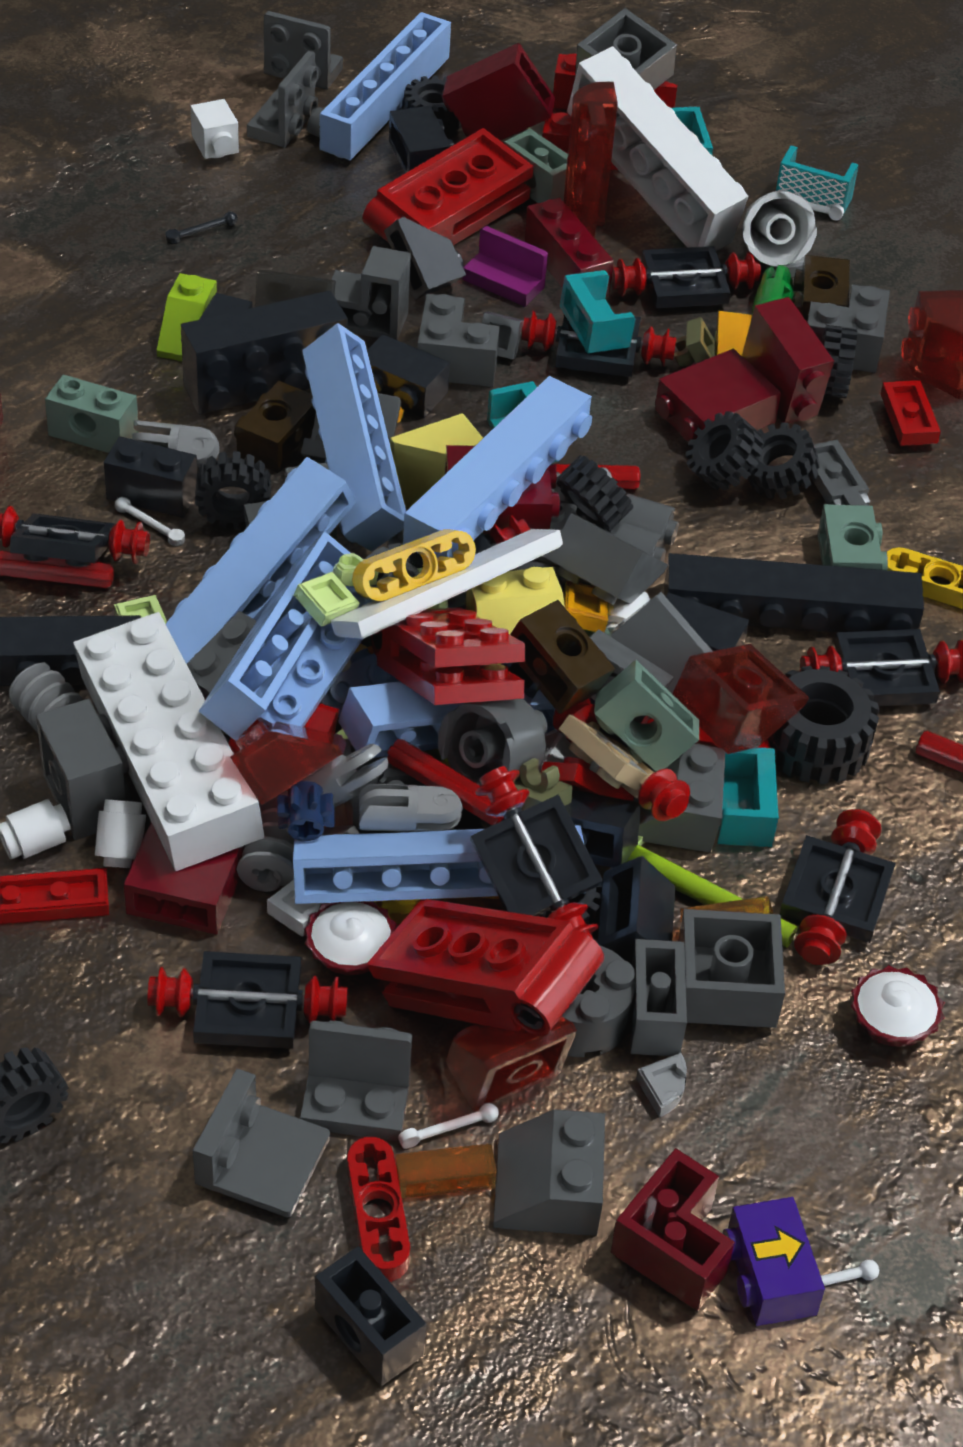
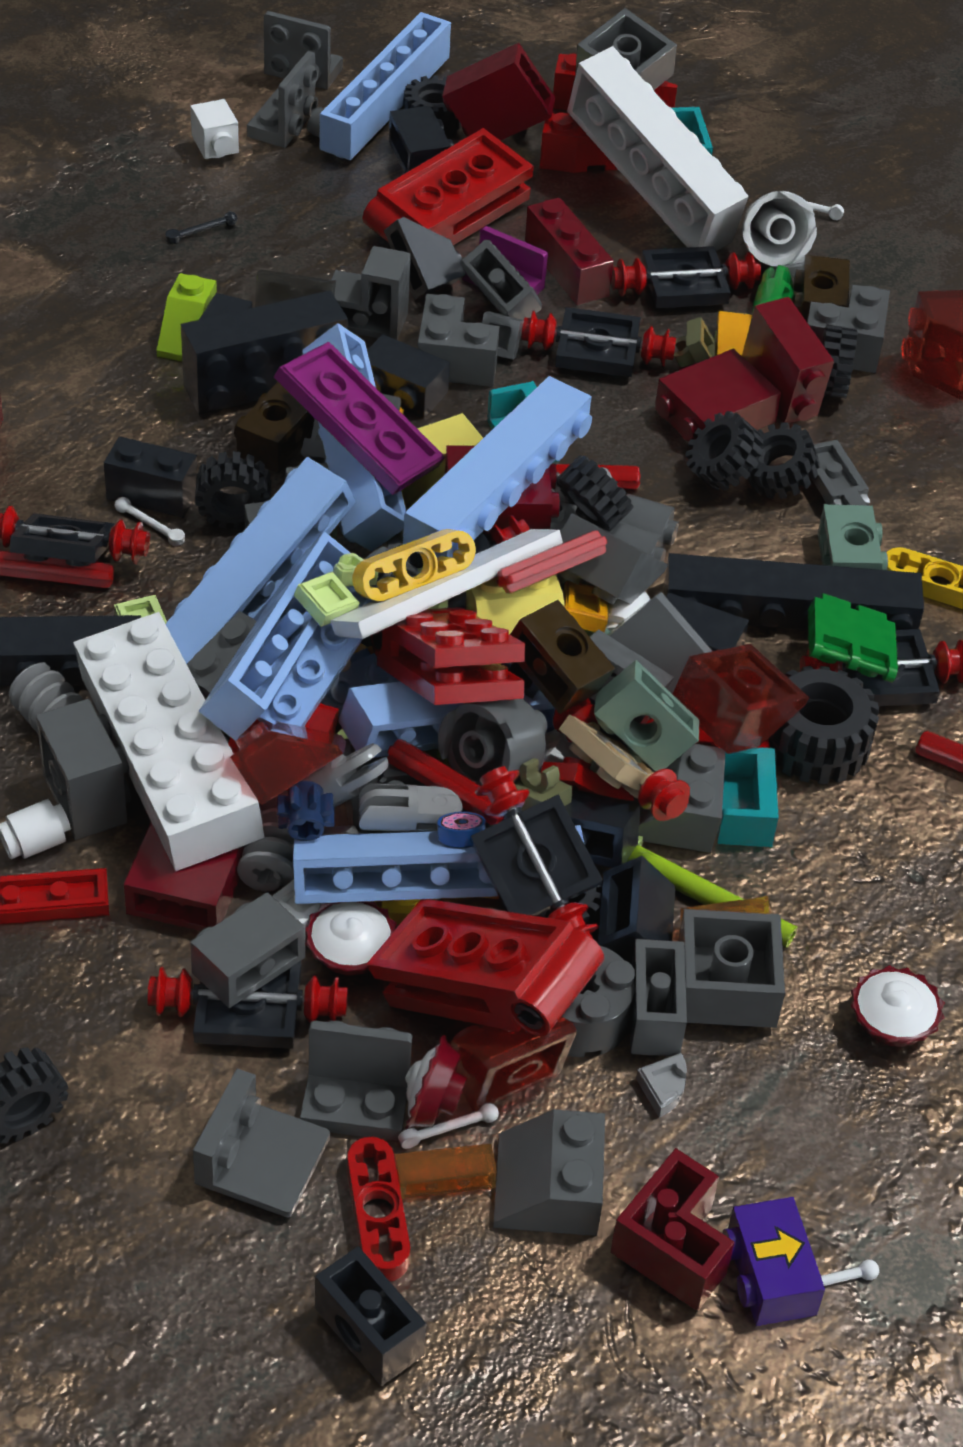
(90, 413): sand green brick -> none
(119, 832): white brick -> none
(178, 437): light grey arm -> none
(247, 949): none -> dark grey brick
(359, 417): none -> magenta tile
(434, 1085): none -> dark red piece
(458, 827): none -> blue tile
(500, 282): none -> dark grey brick
(548, 164): sand green brick -> none
(551, 561): none -> axle
(590, 153): clear red brick -> none
(591, 315): teal panel -> none
(815, 184): teal panel -> none
(838, 888): black plate -> none
(852, 636): none -> green plate
(910, 412): red plate -> none

